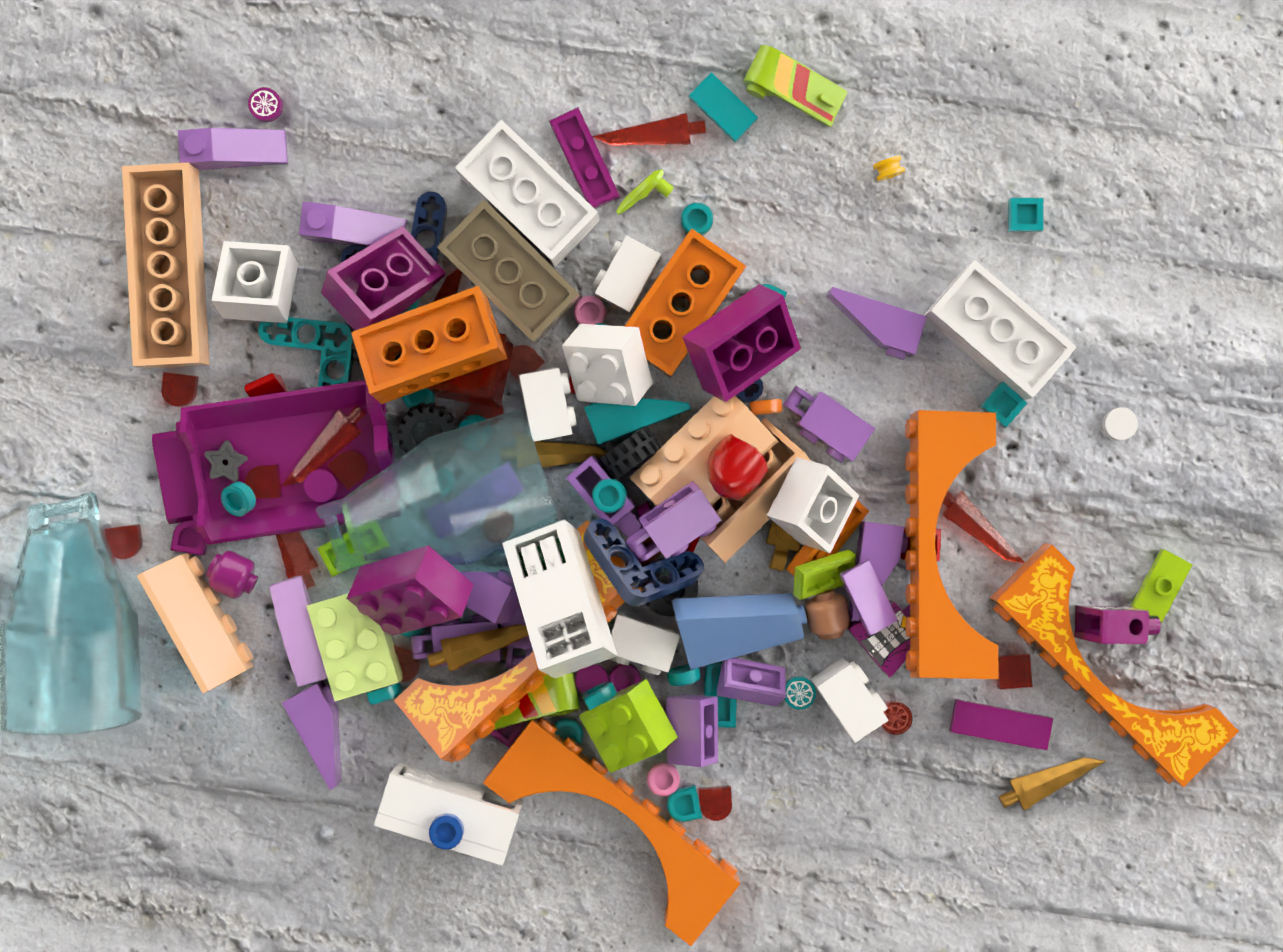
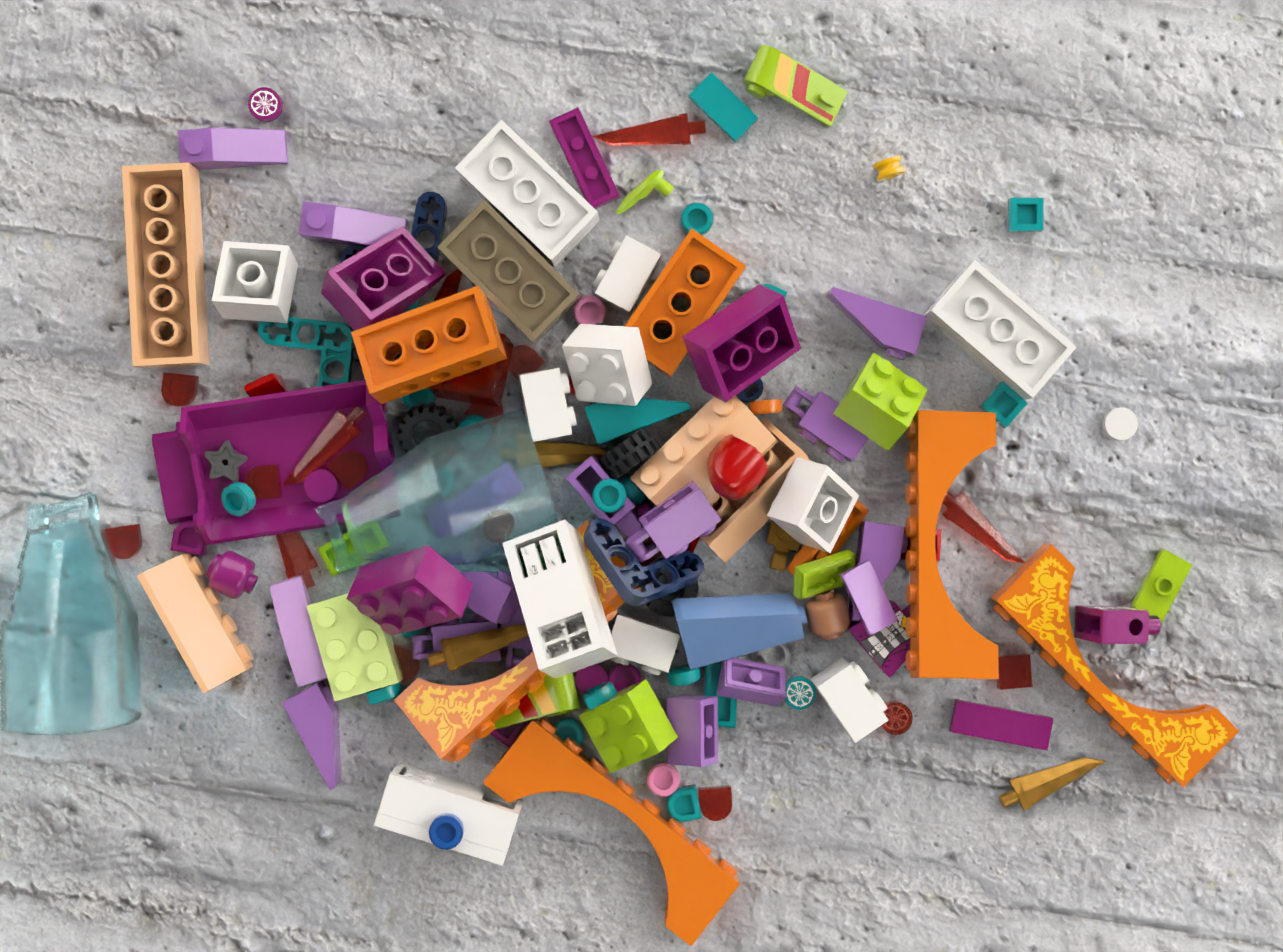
(633, 491): none -> teal tile
(881, 401): none -> lime brick

